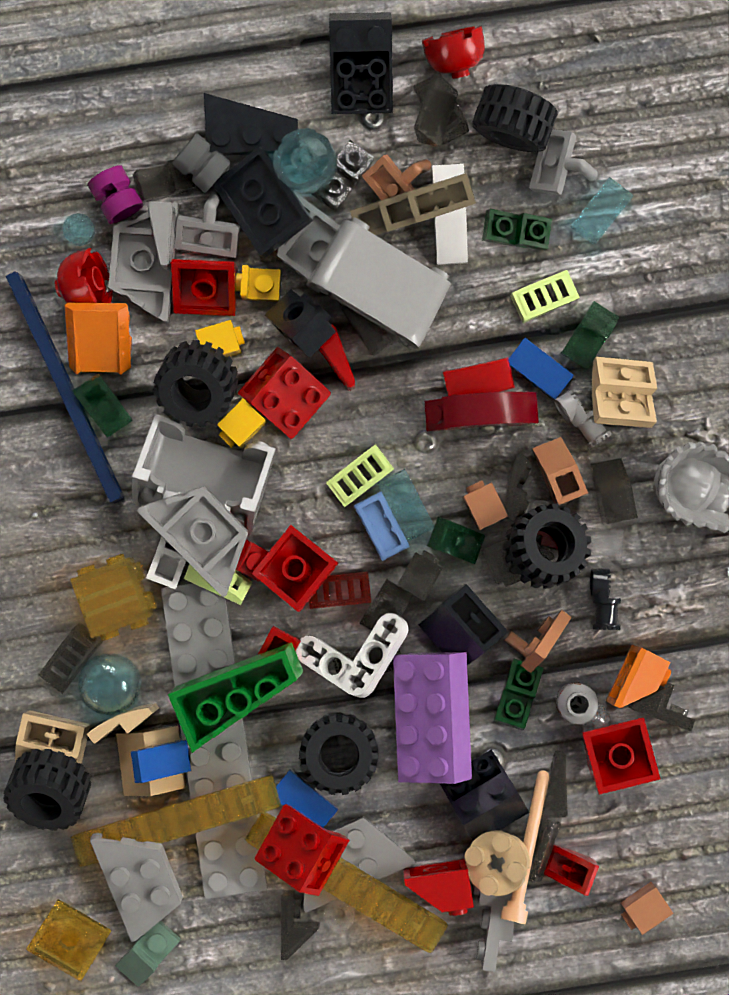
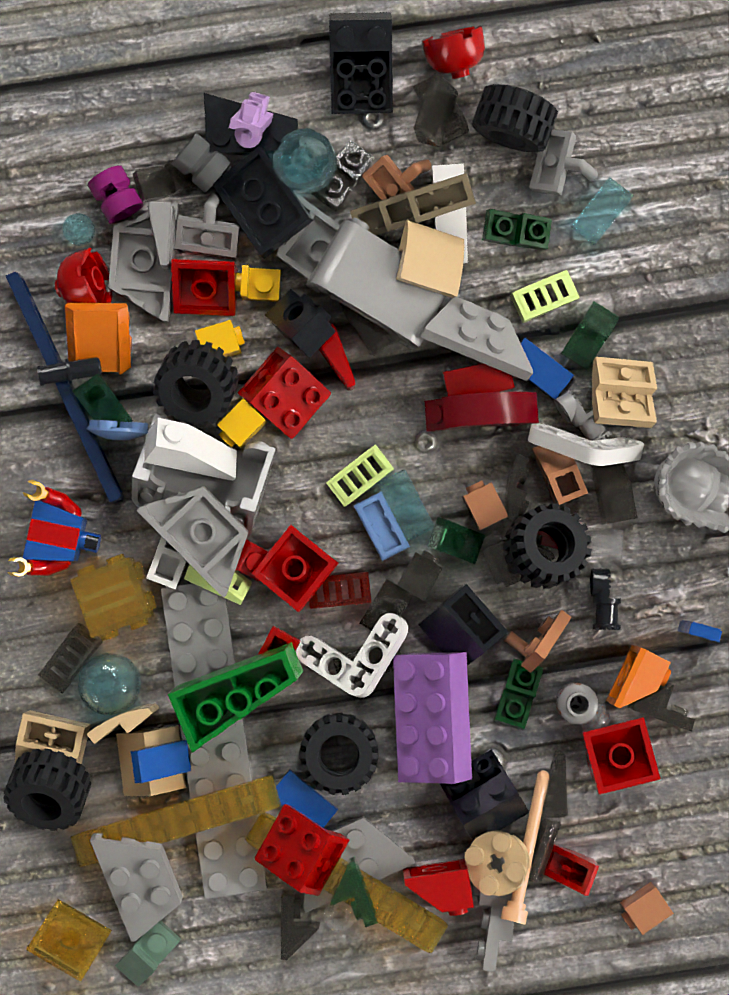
(54, 534): none -> torso
(69, 370): none -> black axle
(109, 429): none -> medium blue dish
(189, 450): none -> white slope
(251, 120): none -> lavender hips
(353, 885): none -> clear green slope
(431, 259): none -> tan slope
(479, 336): none -> light grey wing
(594, 452): none -> white beam
(700, 630): none -> blue tile

